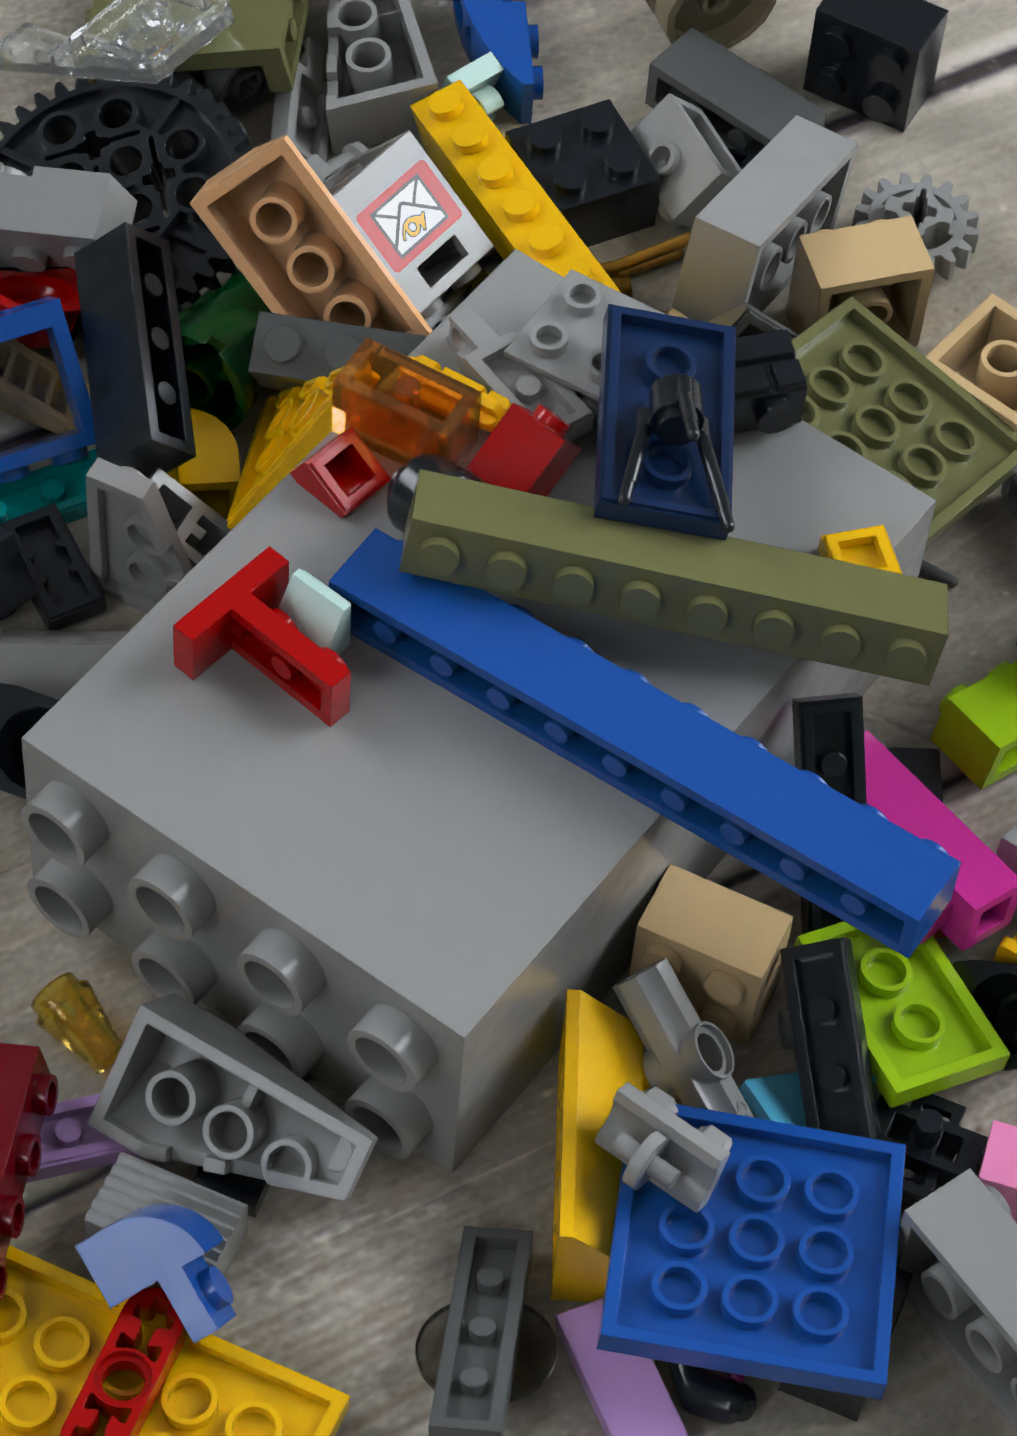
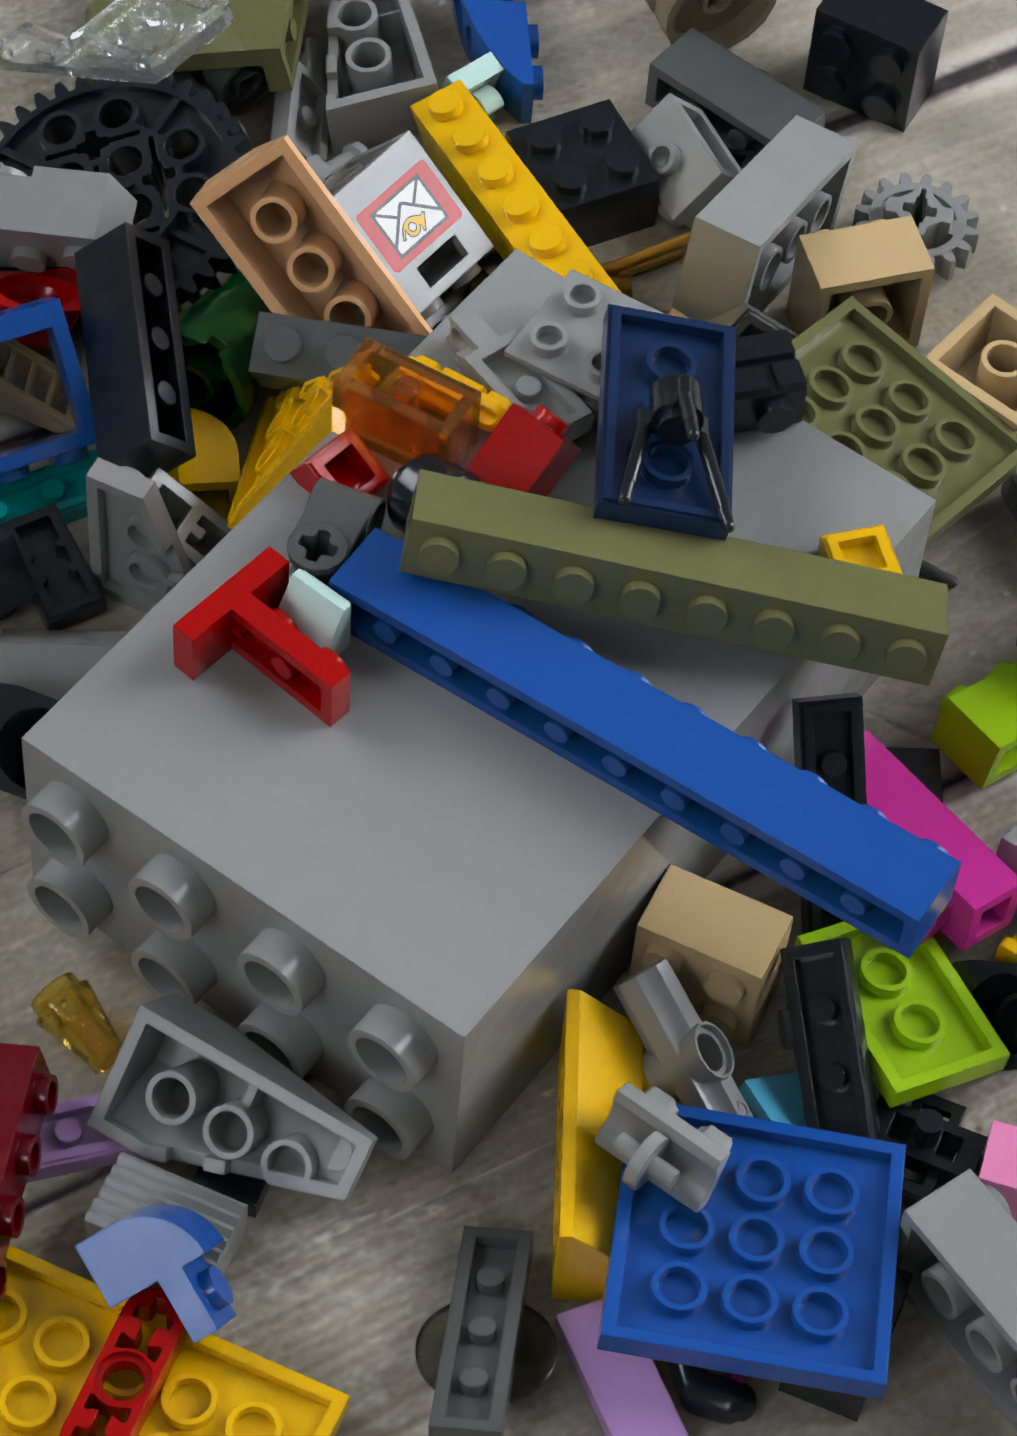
(332, 528): none -> dark grey piece

